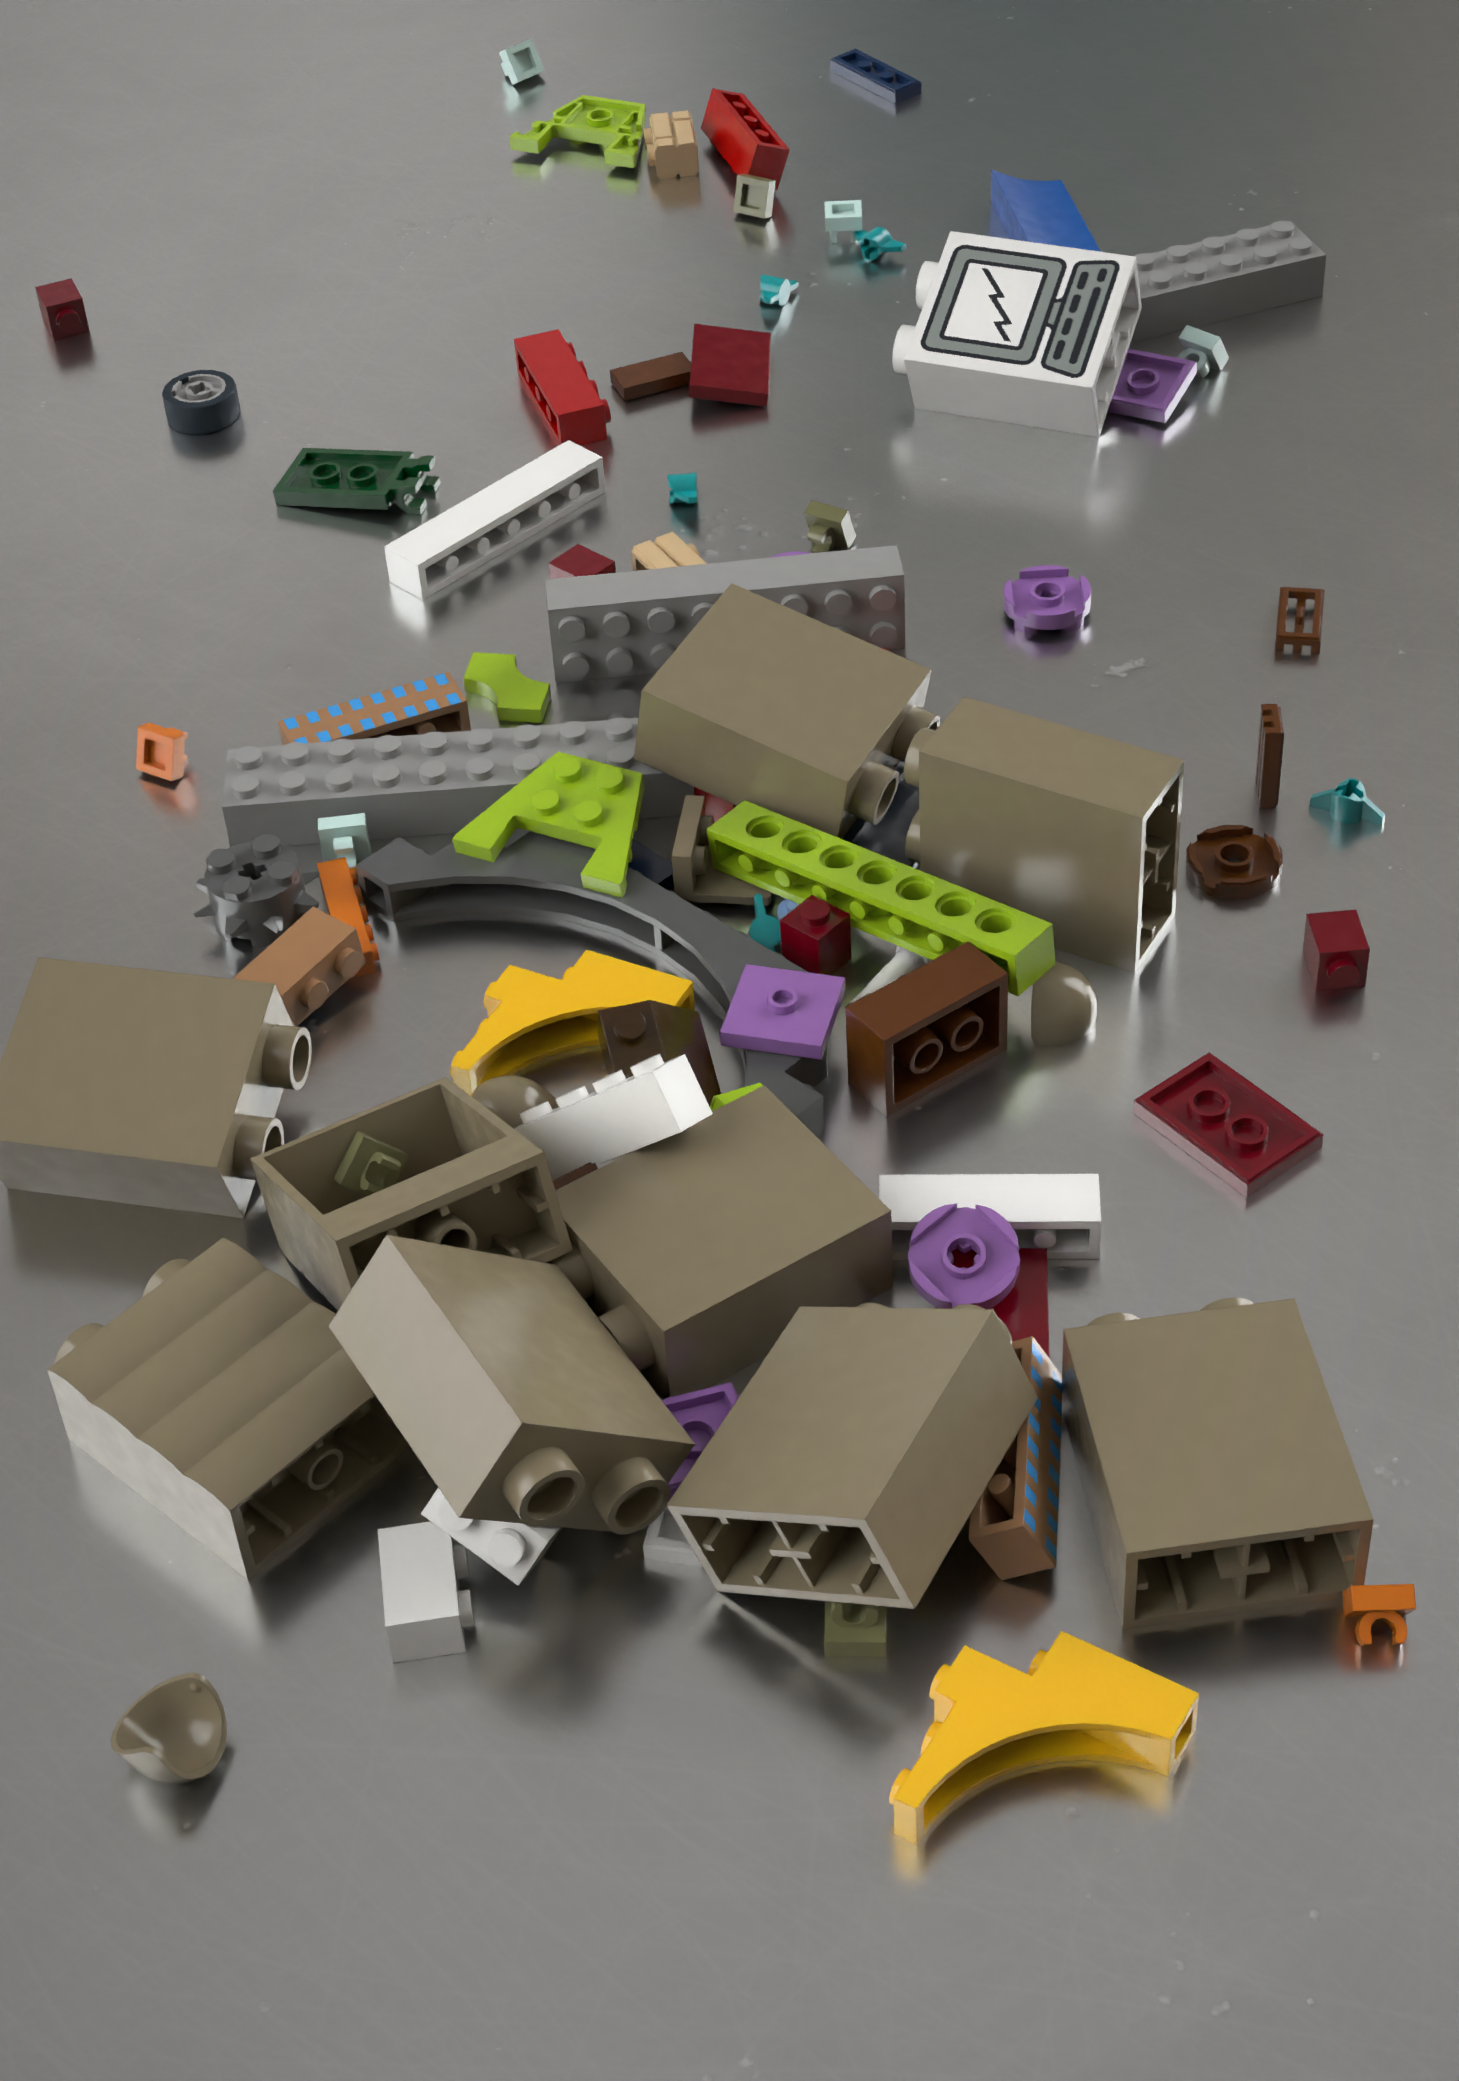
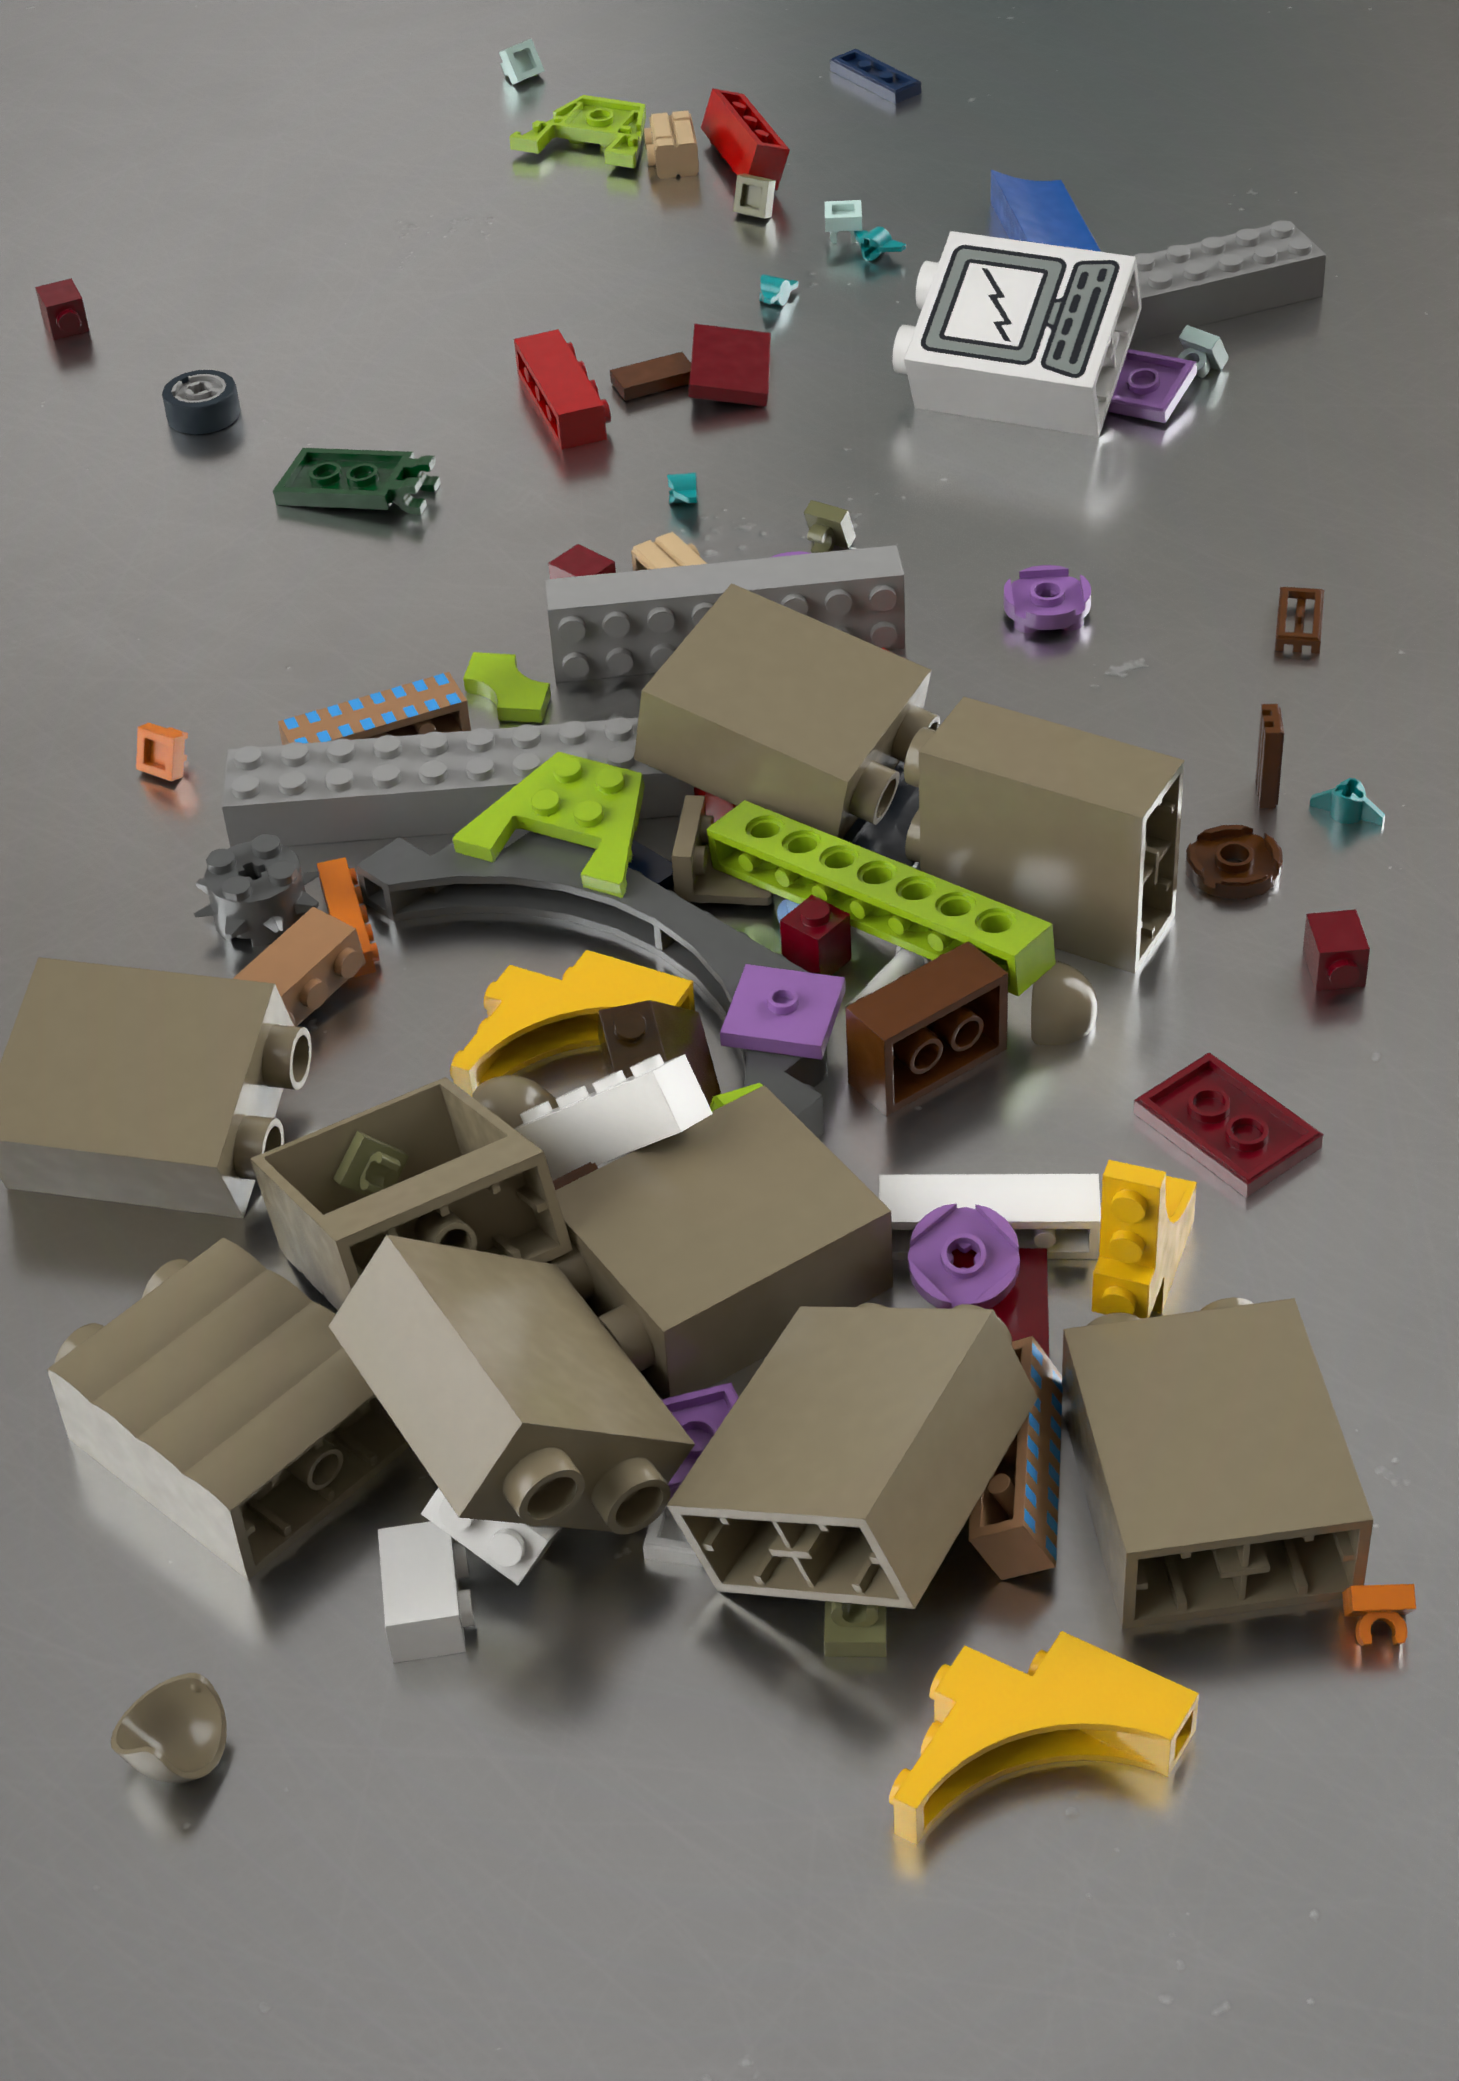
(344, 837): light aqua tile -> none
(494, 520): white brick -> none
(764, 928): teal piece -> none
(1141, 1238): none -> yellow arch

